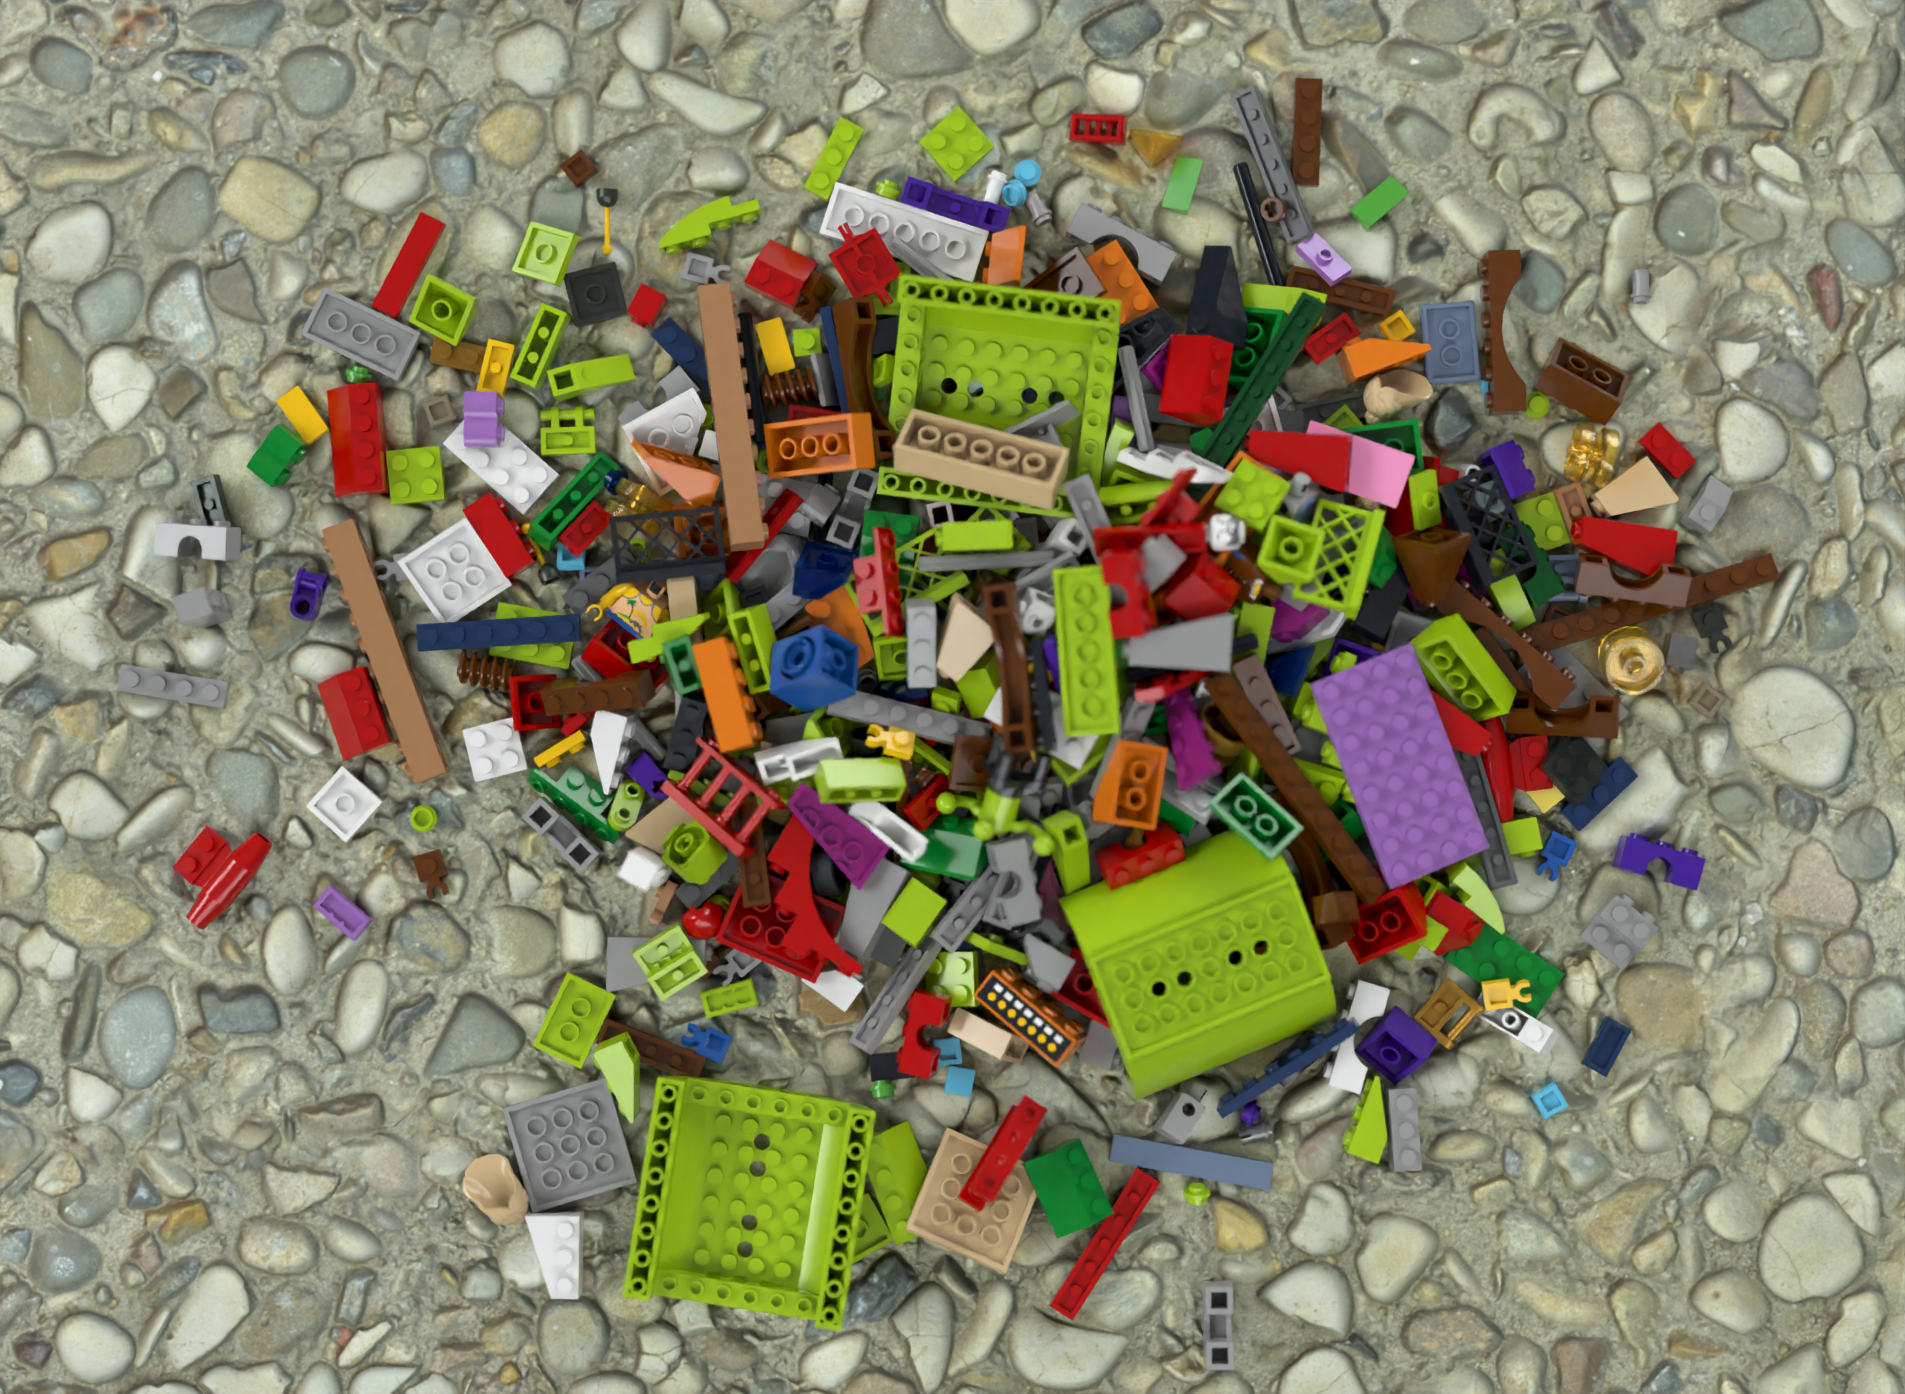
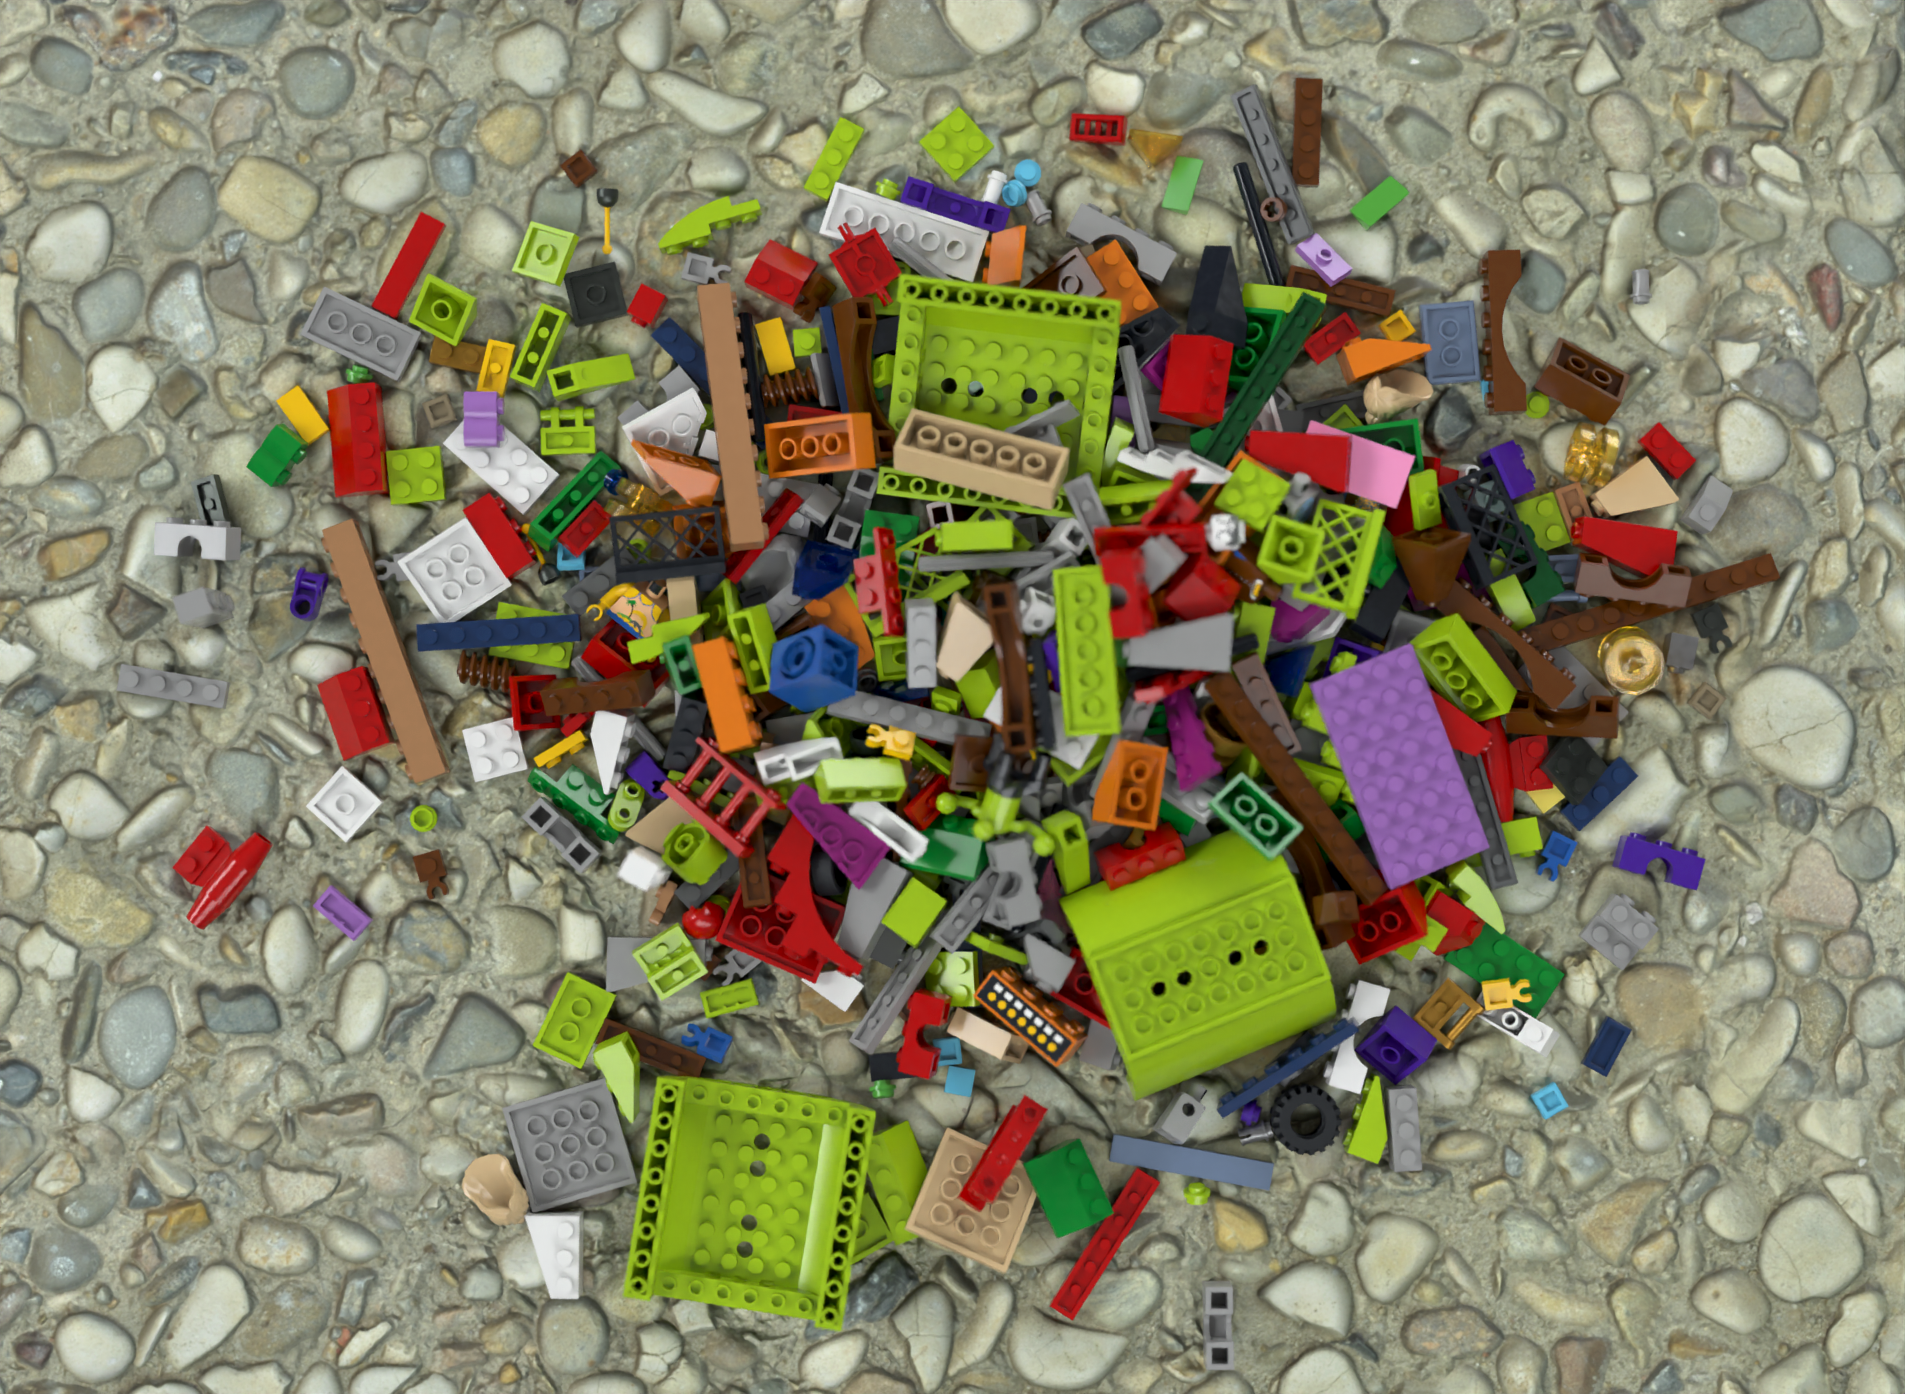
(1322, 1135): none -> black tyre

